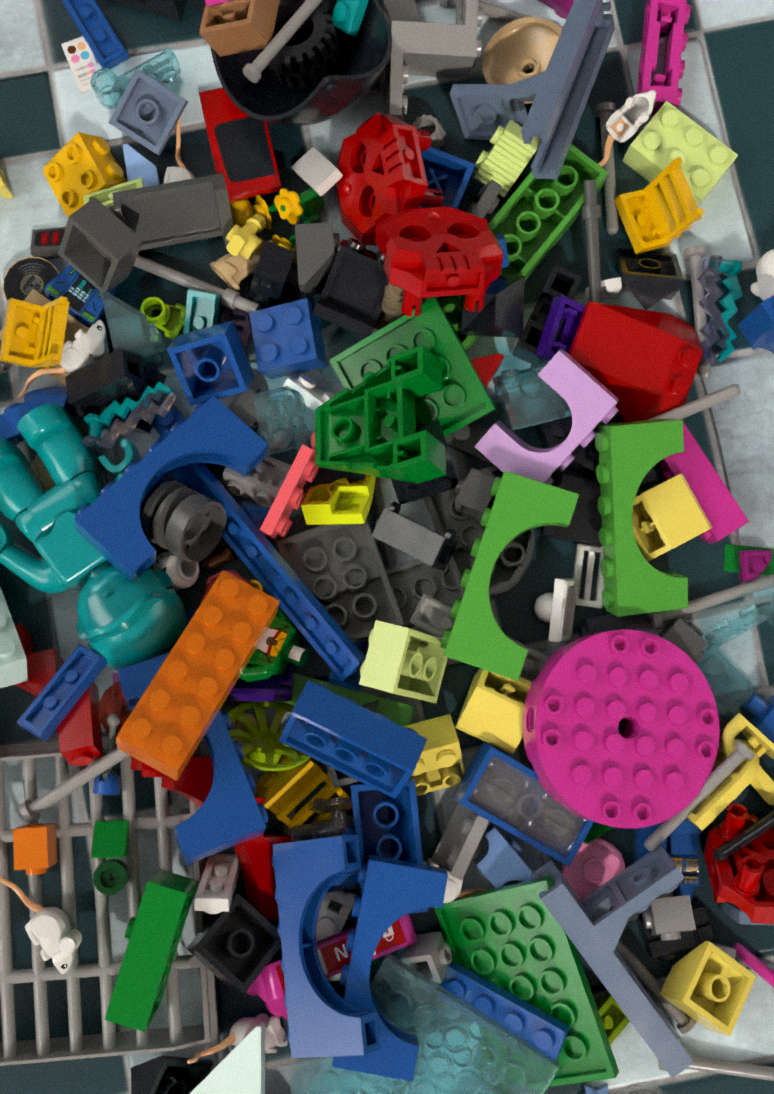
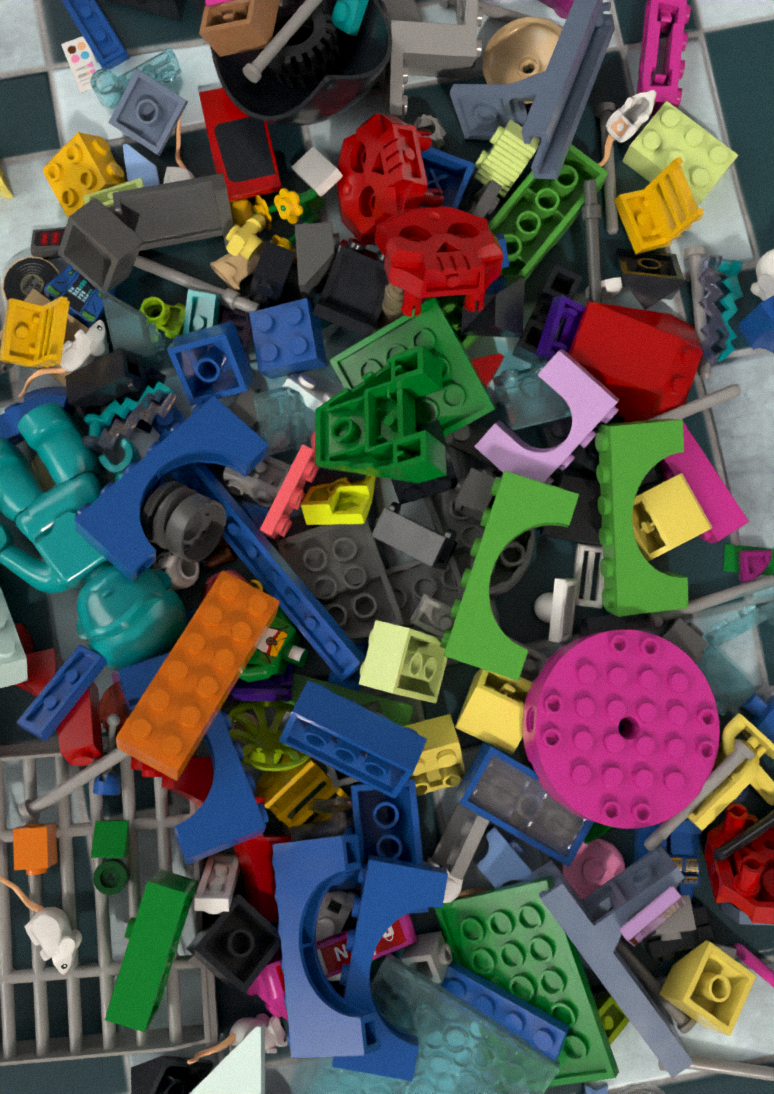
(652, 916): none -> lavender tile

